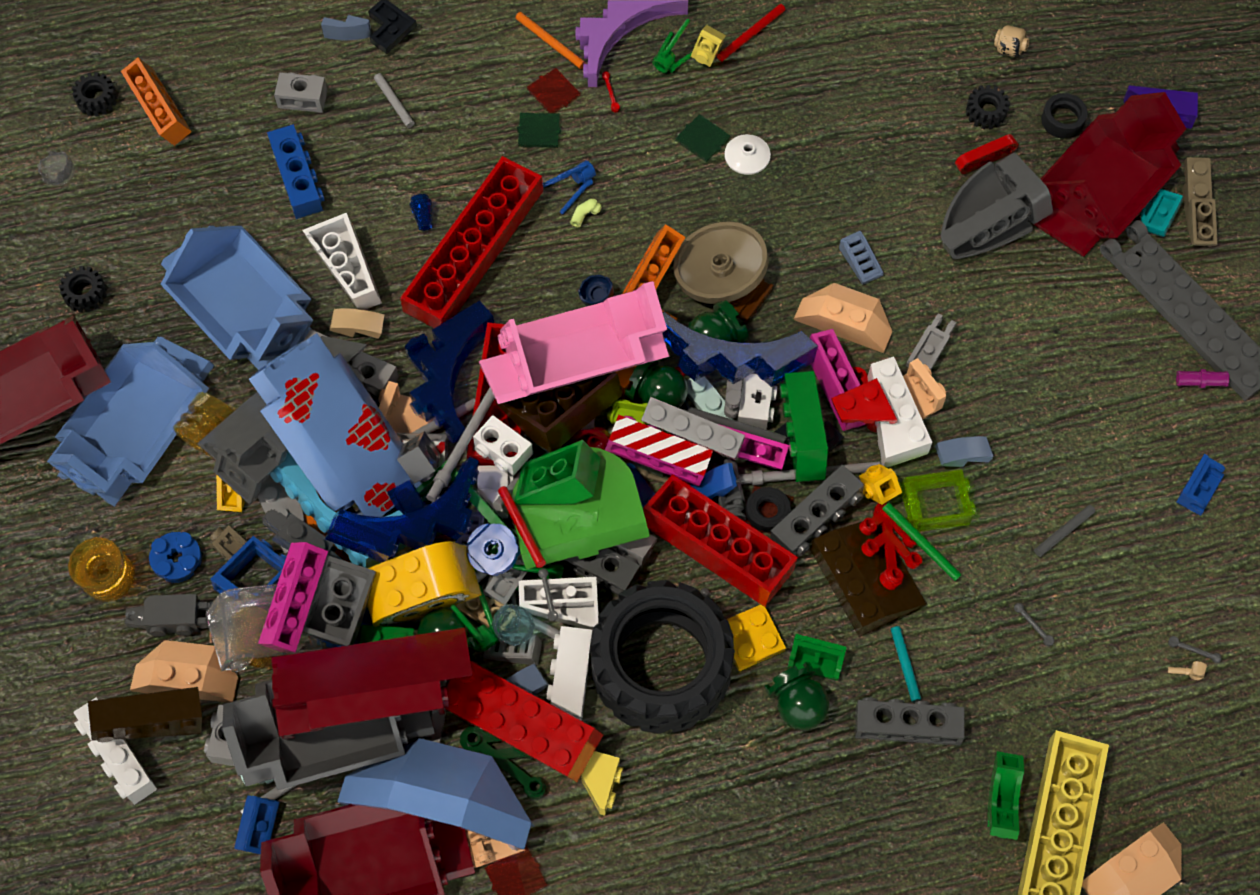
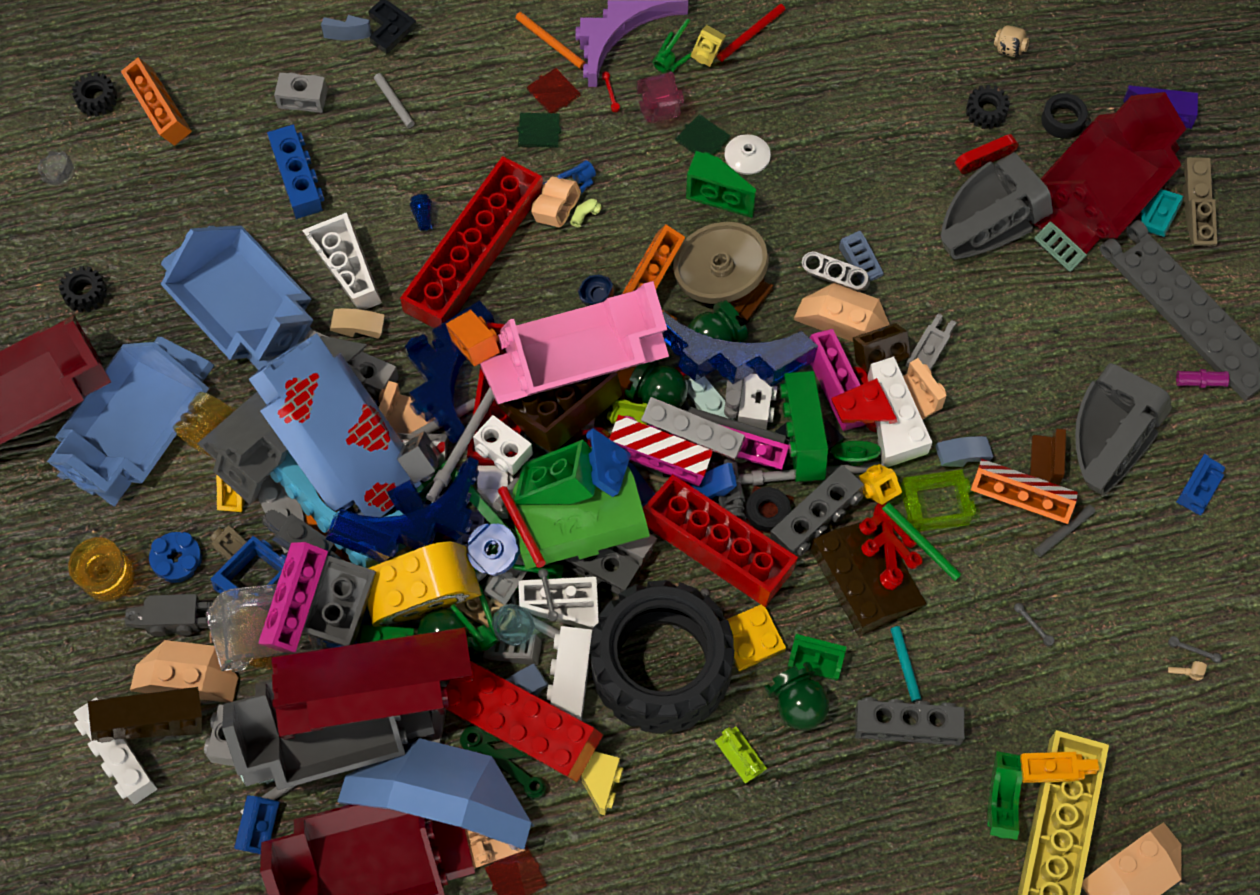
(473, 337): none -> orange brick
(555, 201): none -> light nougat brick
(607, 462): none -> blue wing
(659, 97): none -> clear pink brick
(719, 186): none -> green slope
(740, 754): none -> lime hinge
(828, 263): none -> light grey beam
(856, 452): none -> green dish
(881, 345): none -> dark brown brick
(1024, 491): none -> orange brick
(1045, 232): none -> sand green slope
(1048, 456): none -> reddish brown panel
(1056, 767): none -> light orange hinge
(1117, 425): none -> dark grey panel

